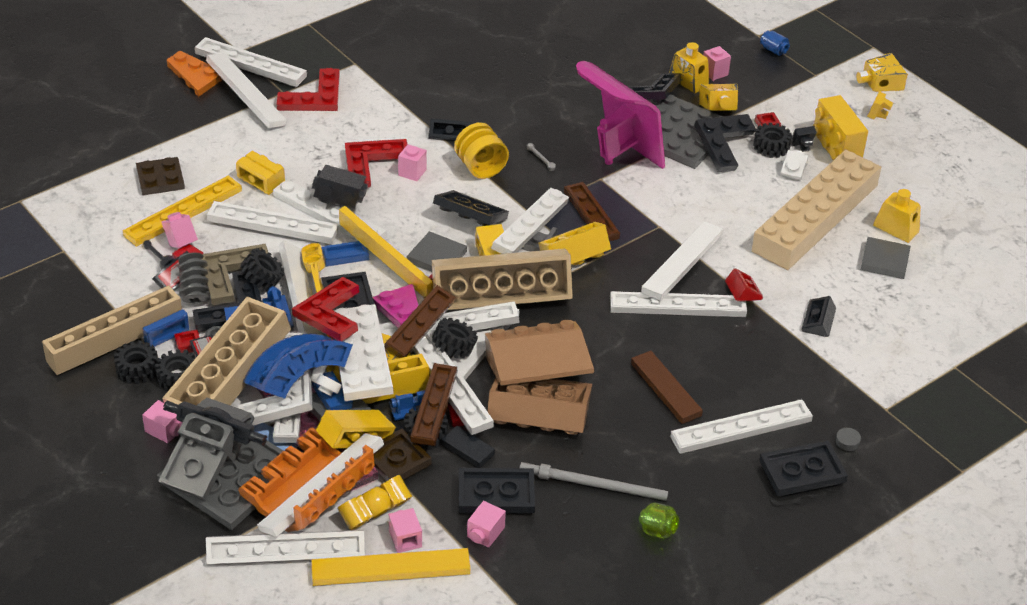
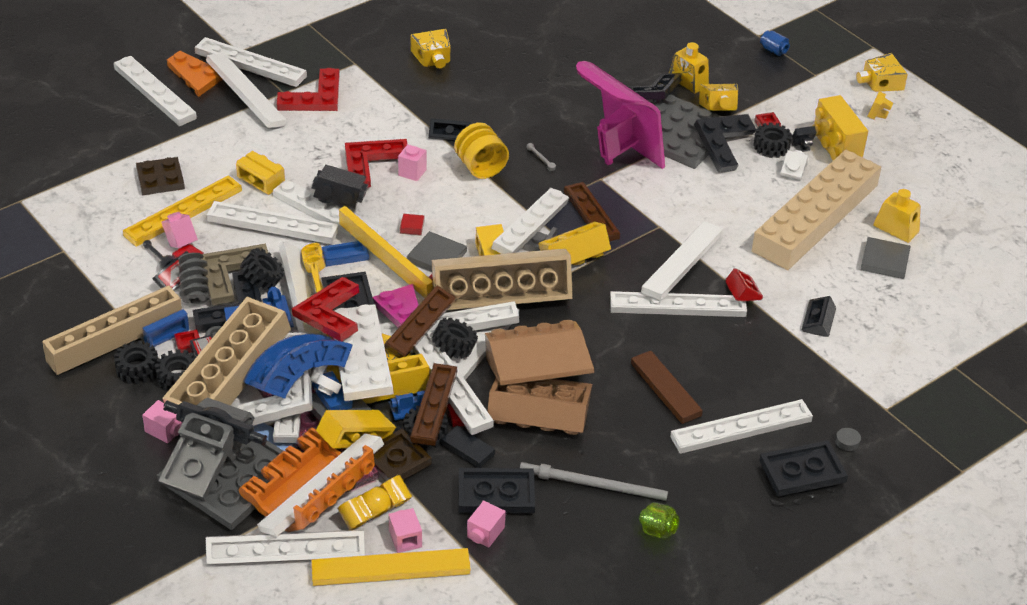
(155, 90): none -> white plate
(412, 224): none -> red tile
(431, 48): none -> yellow torso
(470, 207): black plate -> none
(718, 62): bright pink brick -> none

